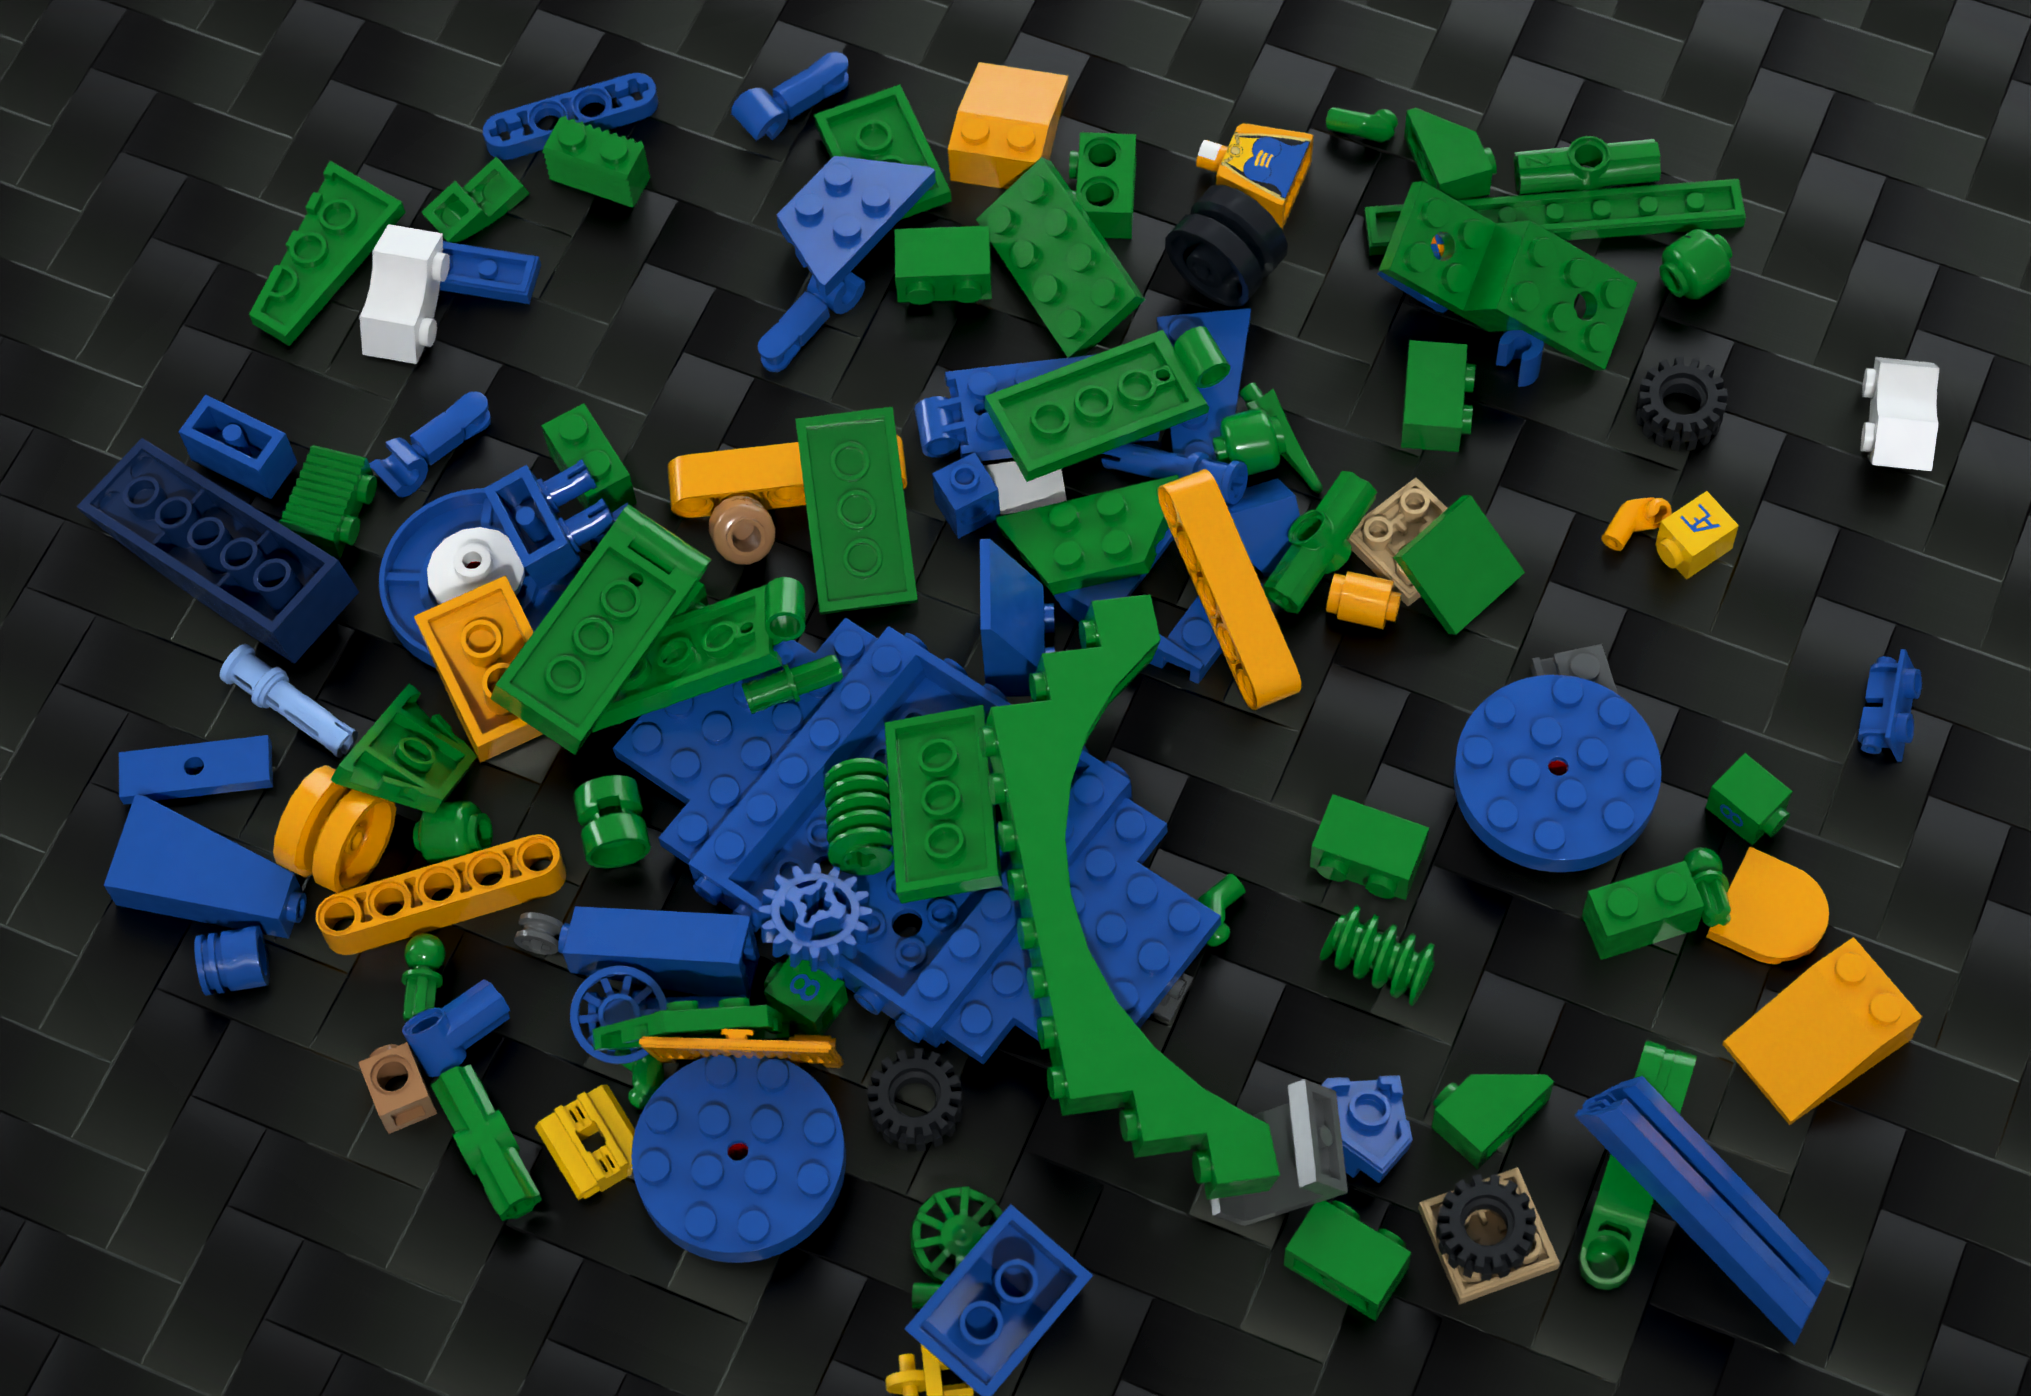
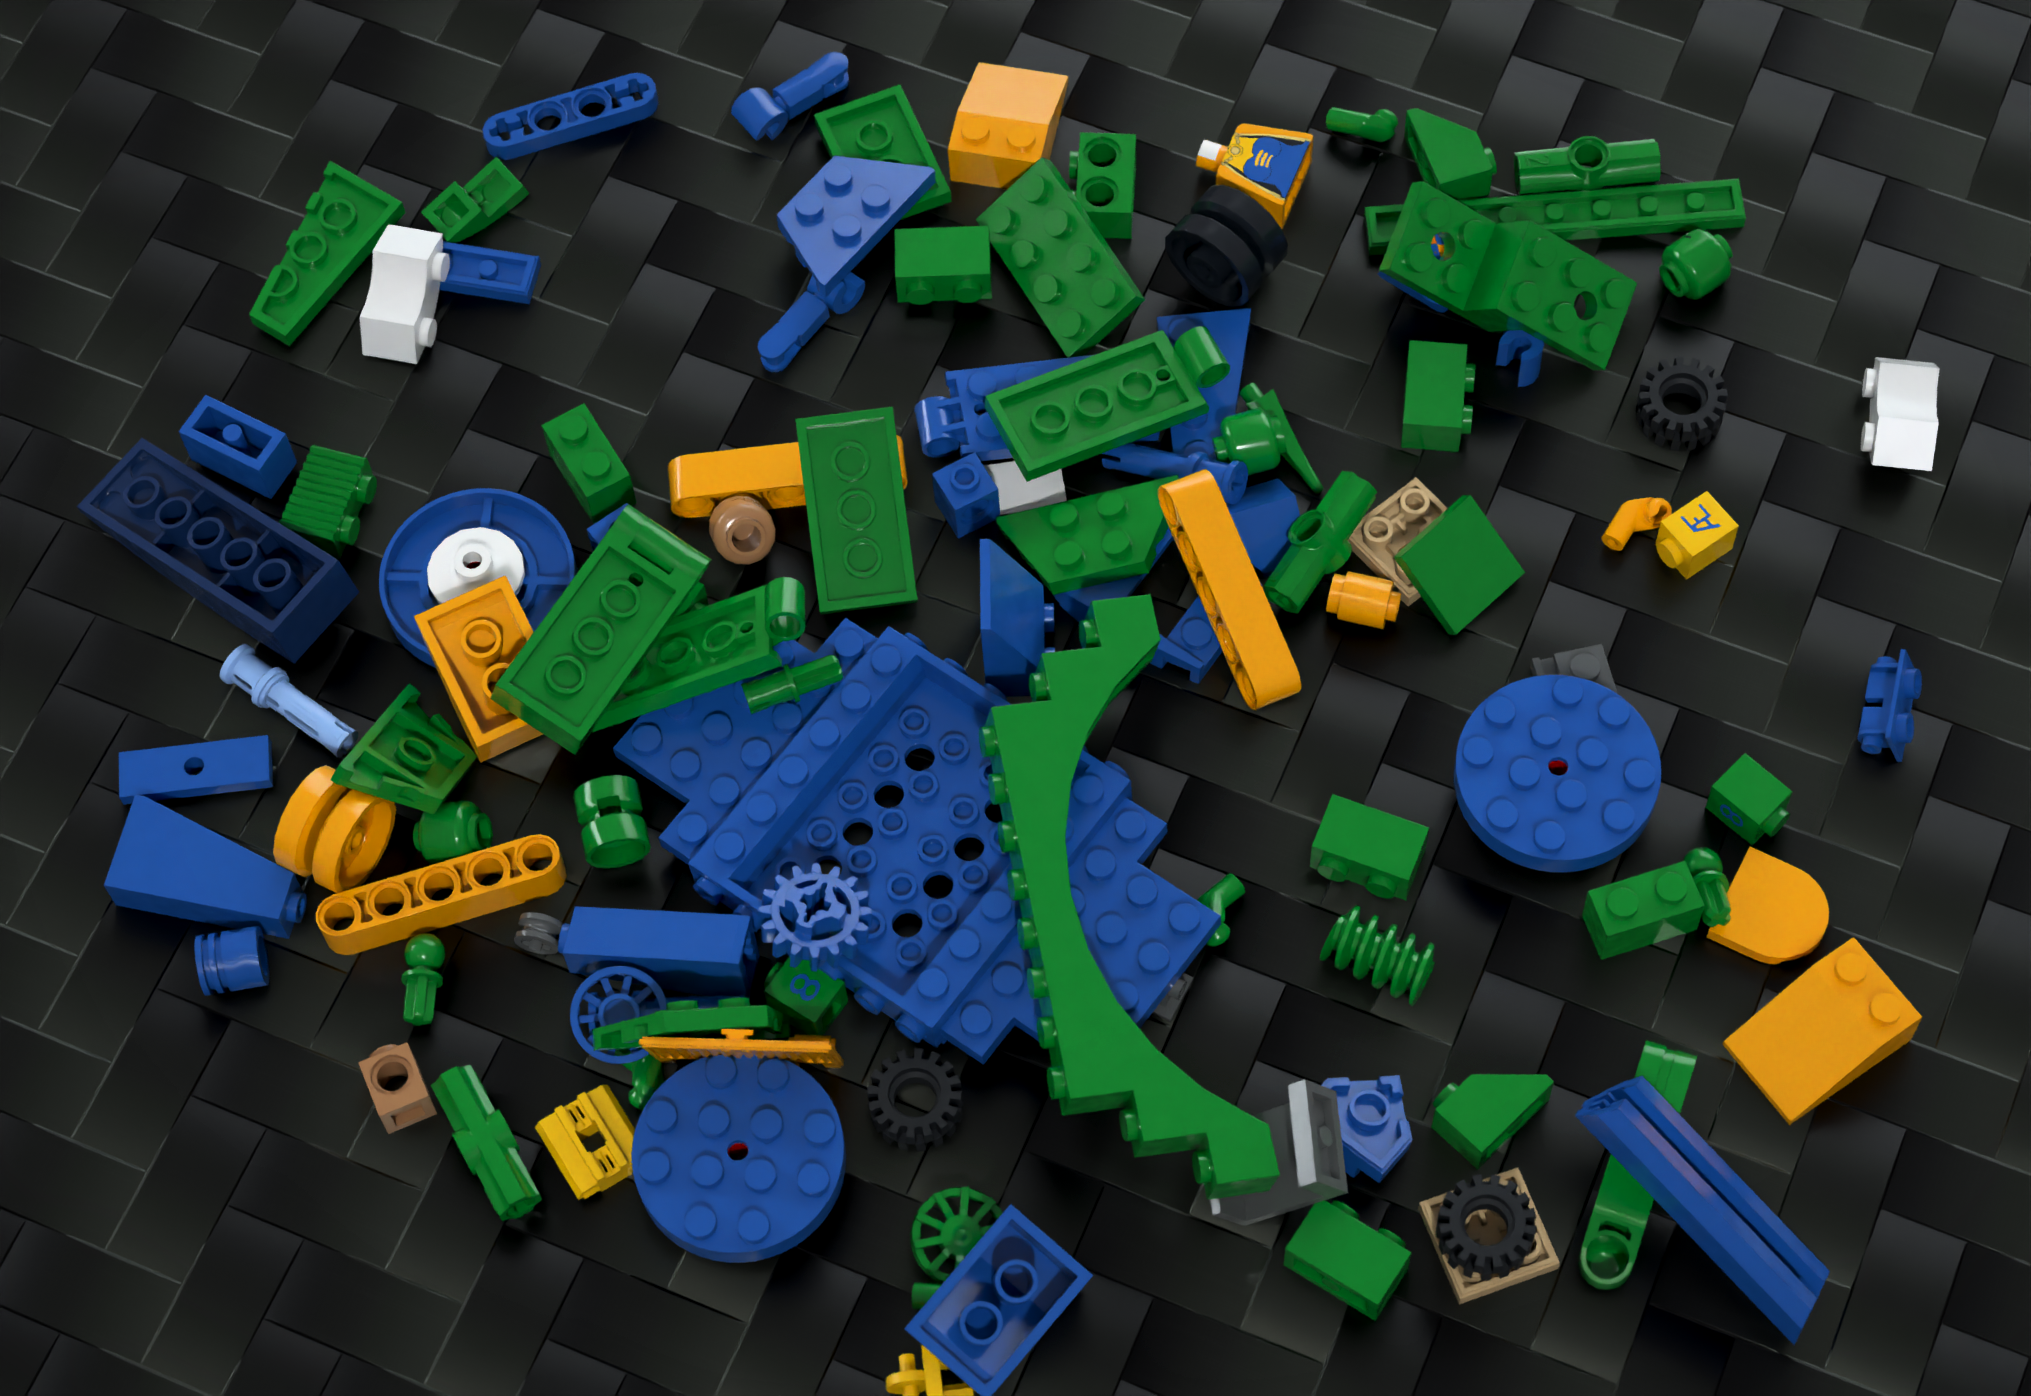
(409, 463): blue piece -> none
(444, 1034): blue piece -> none
(529, 516): blue brick -> none
(596, 161): green brick -> none
(858, 816): green piece -> none
(941, 805): green plate -> none

